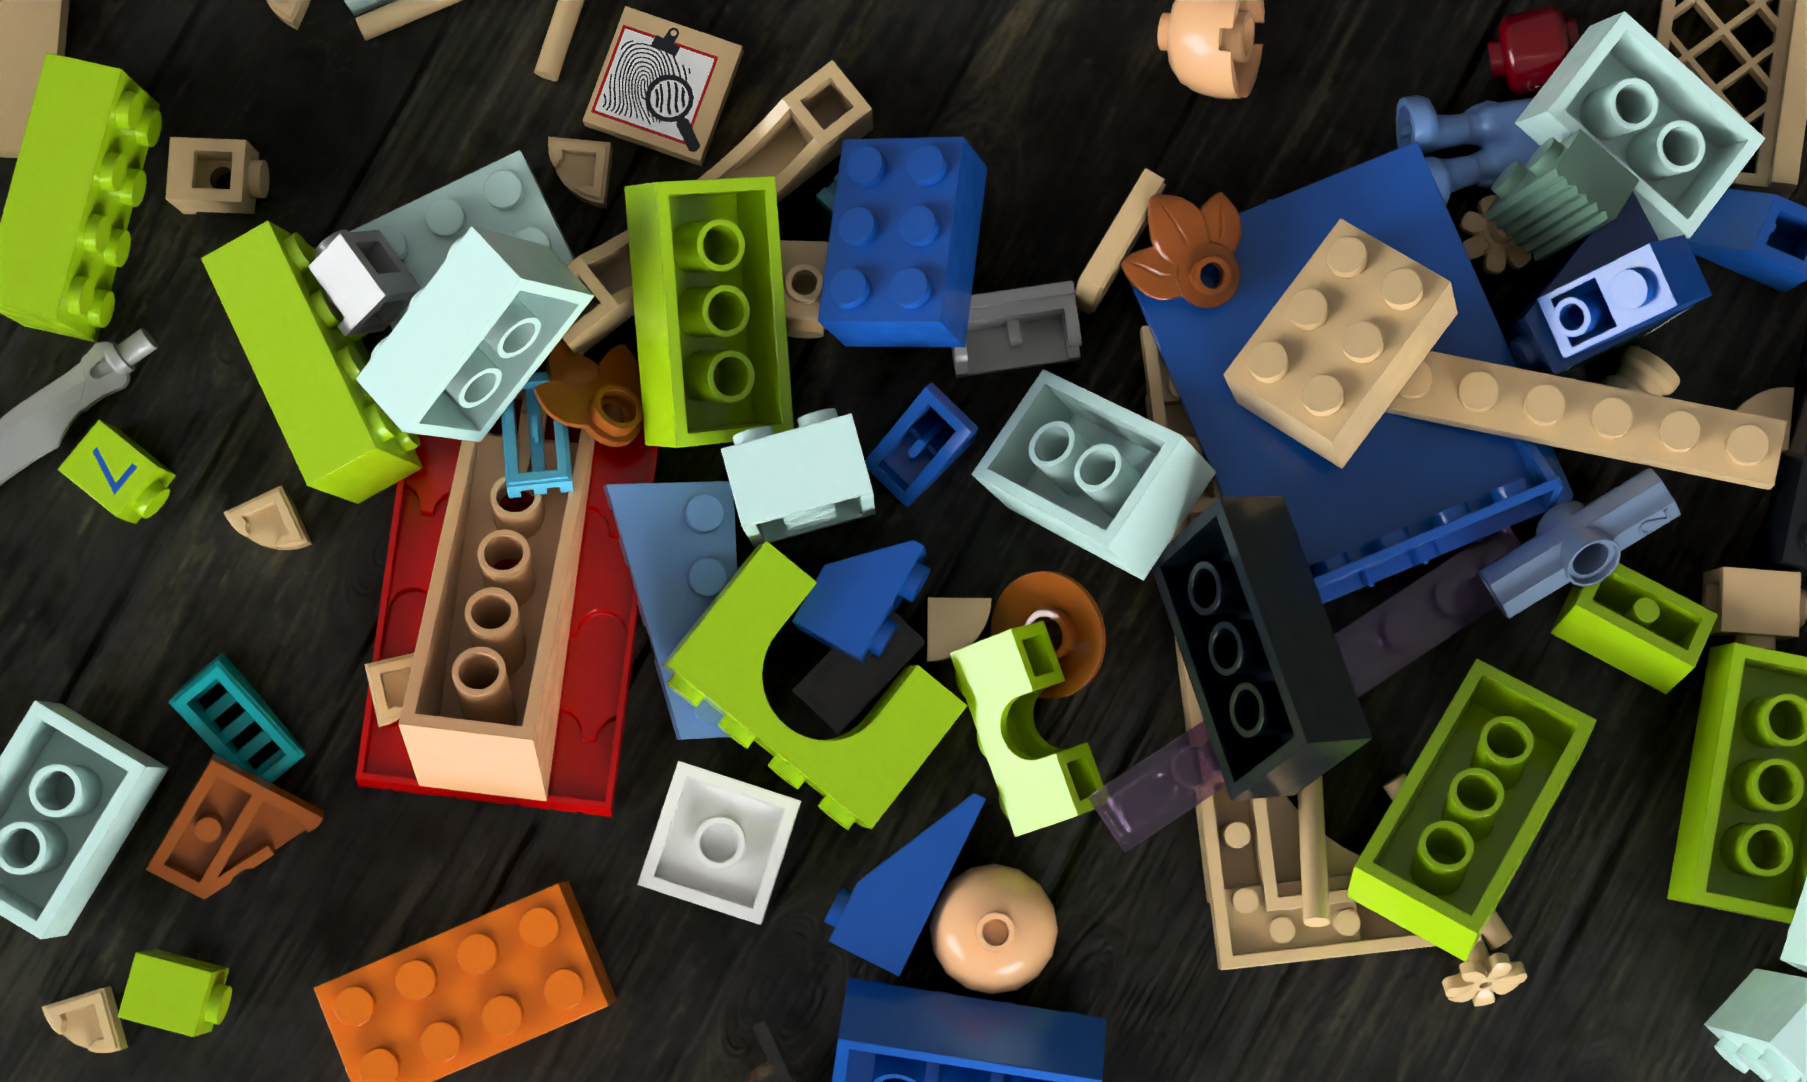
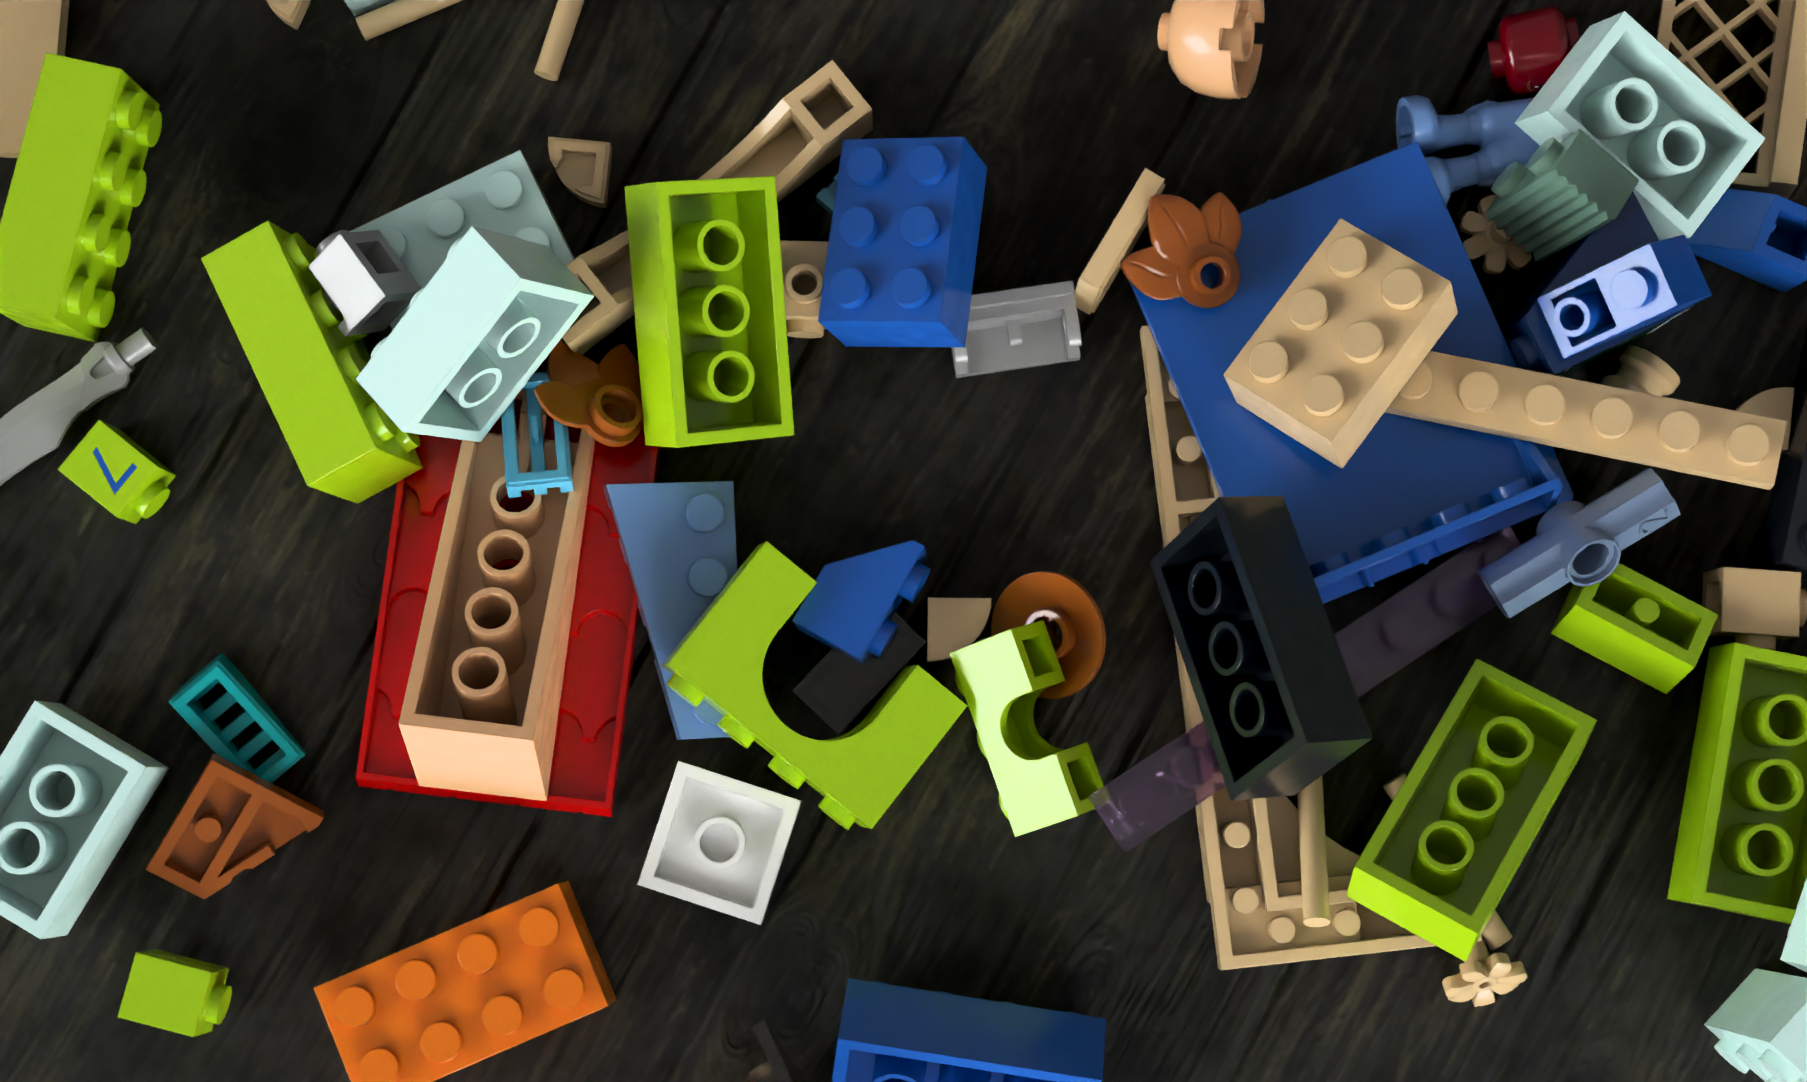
(89, 1021): tan tile -> none
(198, 165): tan brick -> none
(270, 521): tan tile -> none
(388, 686): tan tile -> none
(663, 86): tile -> none
(799, 477): light aqua brick -> none
(896, 897): blue slope -> none
(921, 445): blue slope -> none
(993, 929): light nougat cylinder -> none
(1094, 473): light aqua brick -> none

